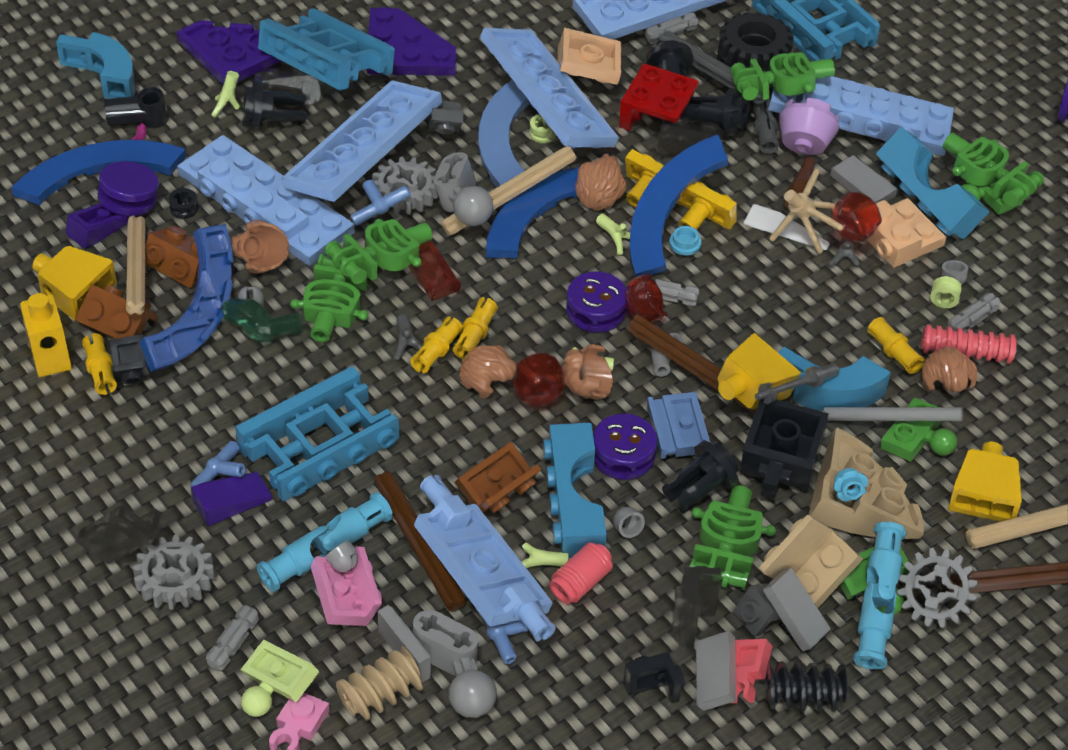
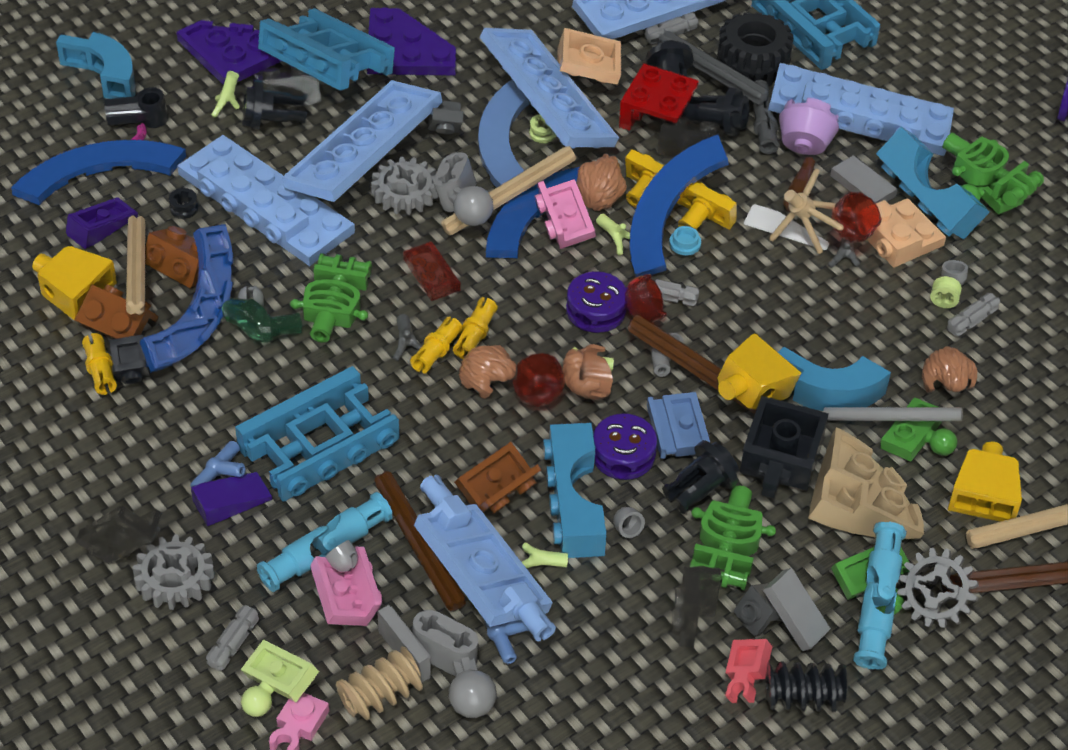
(42, 321): yellow torso -> none
(127, 188): dark purple head -> none
(261, 246): nougat hair -> none
(379, 204): medium blue piece -> none
(394, 249): bright green torso -> none
(566, 213): none -> bright pink bracket
(581, 573): coral head -> none
(654, 672): black bracket -> none
(715, 671): light grey tile -> none
(788, 74): bright green torso -> none
(813, 377): flat silver piece -> none
(815, 555): tan bracket -> none
(846, 478): medium azure plate -> none
(895, 345): yellow pin -> none
(970, 343): coral piece -> none

